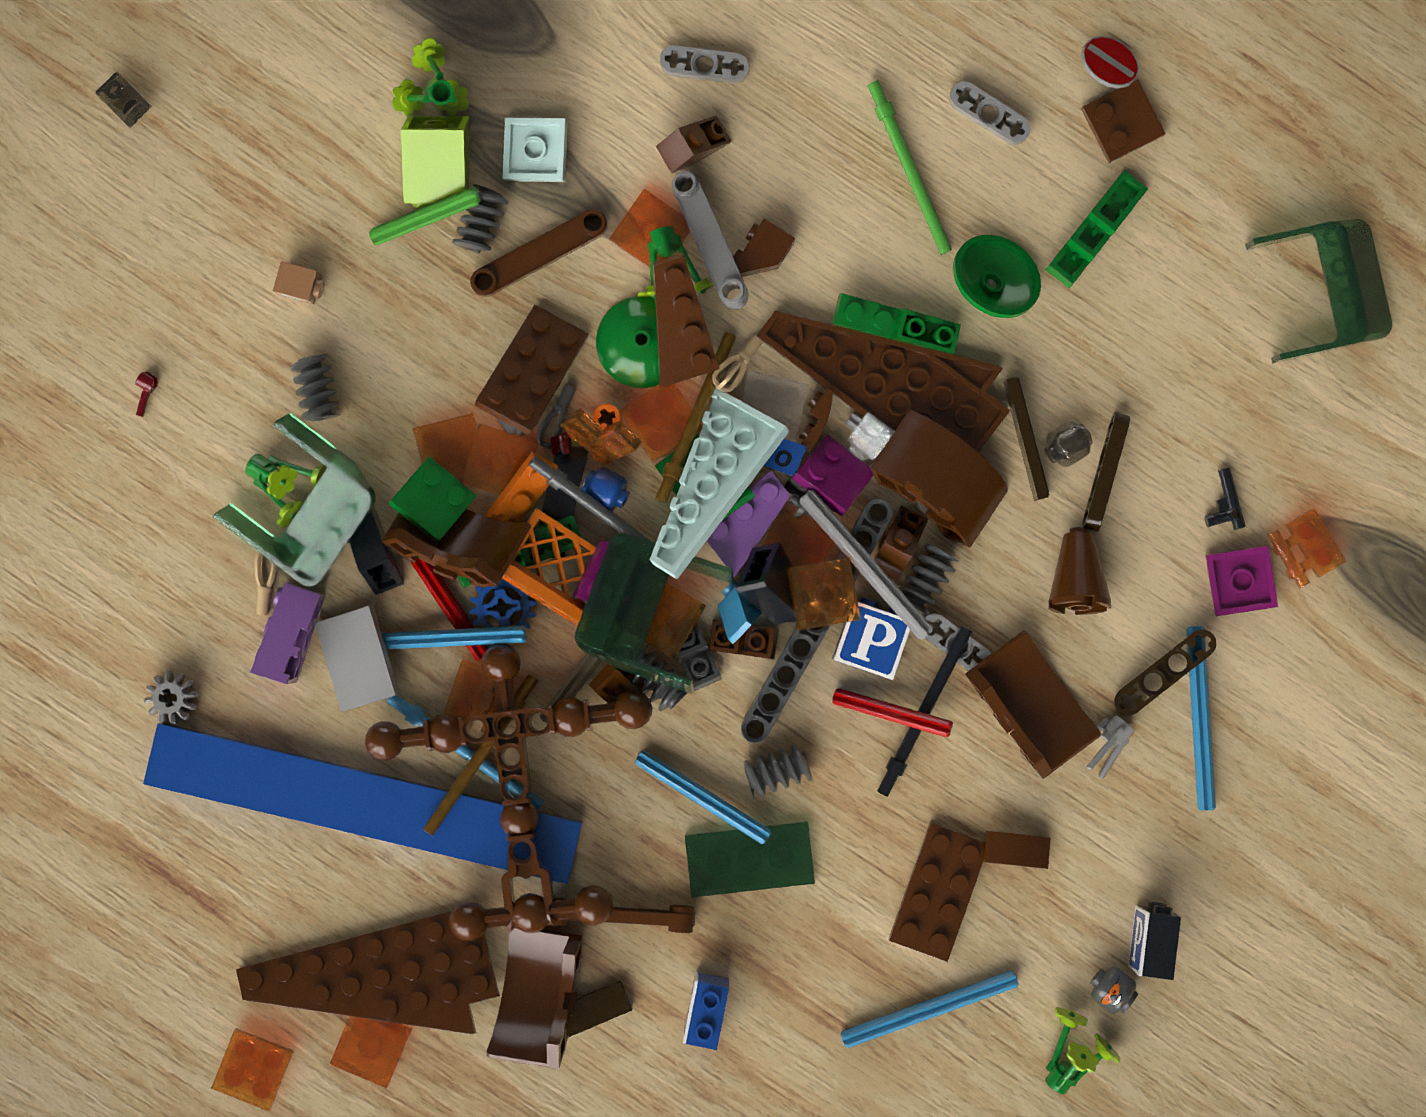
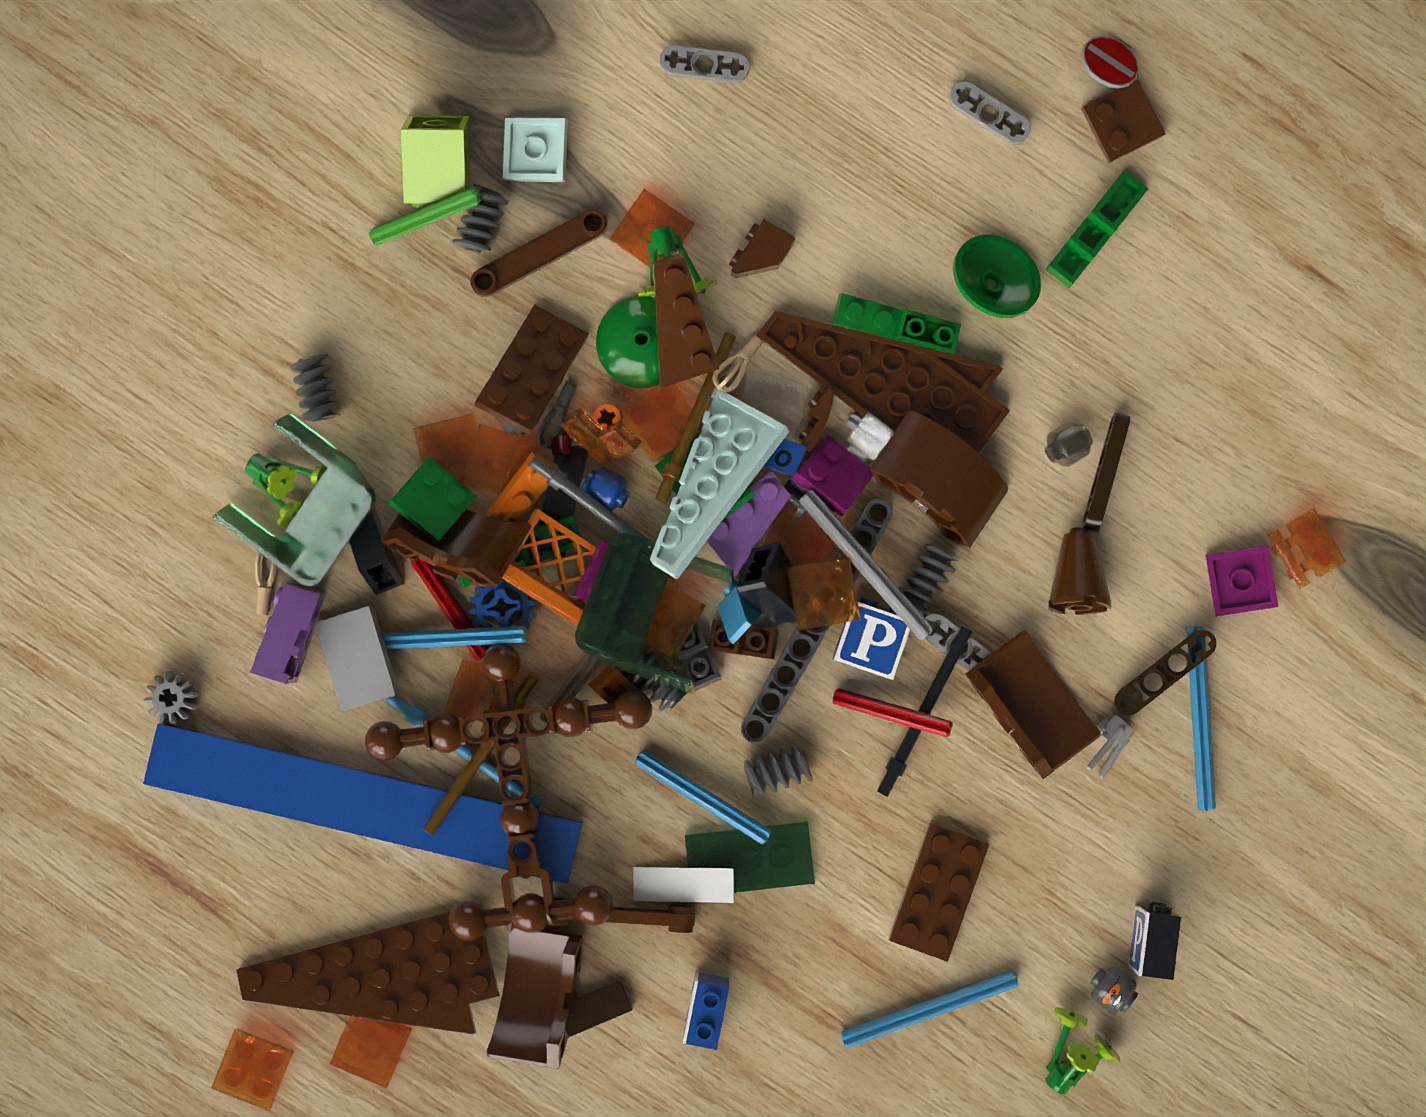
(123, 99): clear smoke bracket -> none
(148, 383): dark red hand -> none
(298, 283): medium nougat brick -> none
(445, 94): lime plant -> none
(683, 884): none -> white sticker
(693, 143): reddish brown slope -> none
(710, 240): light grey piece -> none
(885, 113): bright green bar -> none
(900, 542): reddish brown slope -> none
(1017, 849): reddish brown slope -> none
(1026, 438): dark brown tile -> none
(1227, 504): black hose -> none
(1350, 279): clear green windscreen -> none

